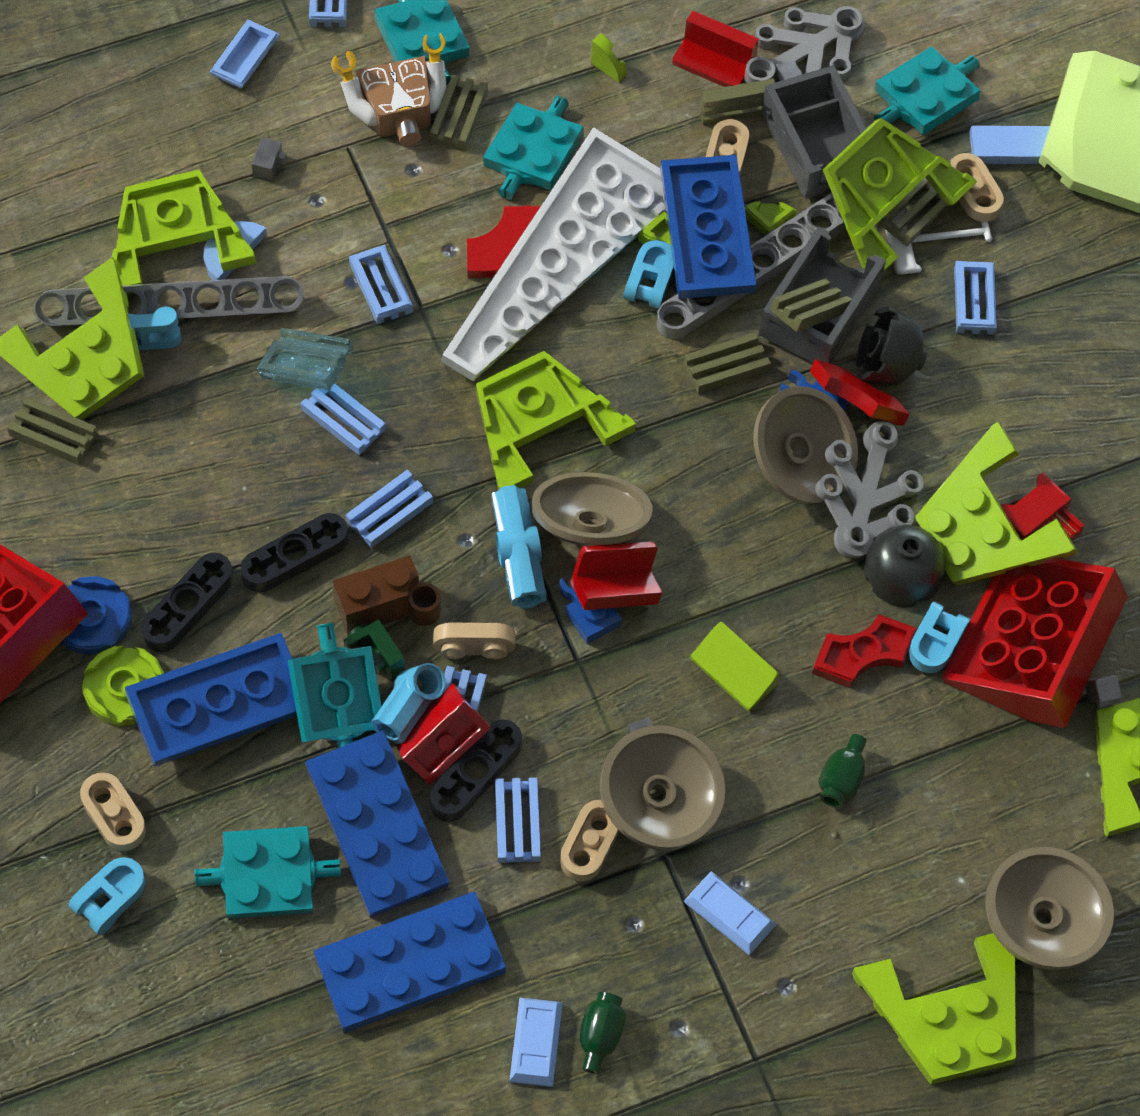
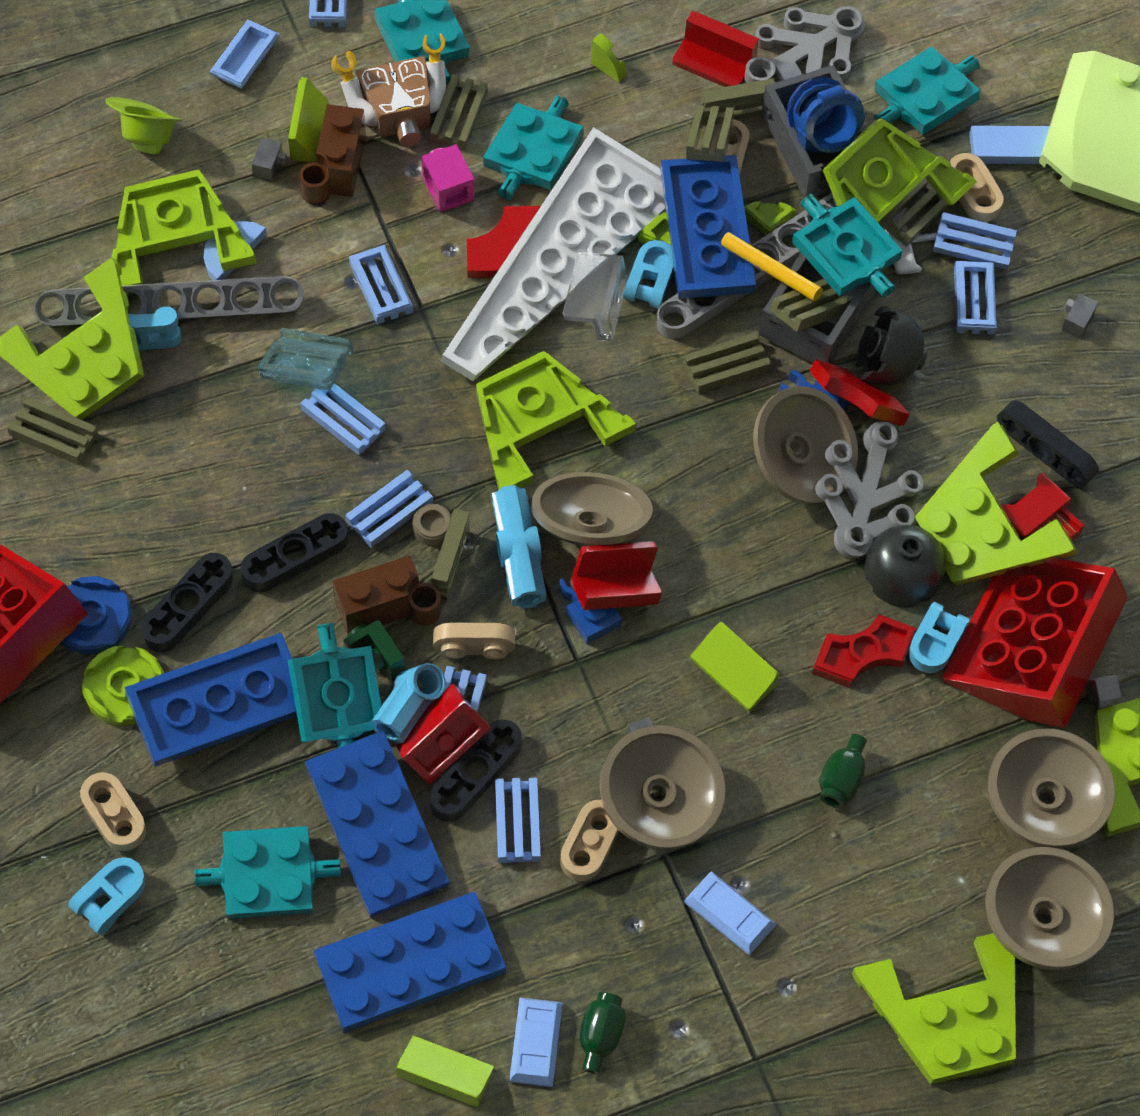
(143, 124): none -> lime piece
(306, 122): none -> lime slope
(336, 155): none -> reddish brown hinge
(431, 524): none -> dark tan tile
(444, 1071): none -> lime slope
(448, 177): none -> dark pink brick
(451, 552): none -> olive tile
(597, 292): none -> clear panel
(711, 119): none -> olive tile
(771, 266): none -> yellow bar
(825, 115): none -> blue helmet
(847, 246): none -> teal plate
(977, 227): none -> light blue tile
(1048, 444): none -> black beam
(1054, 766): none -> dark tan dish
(1079, 315): none -> flat silver piece

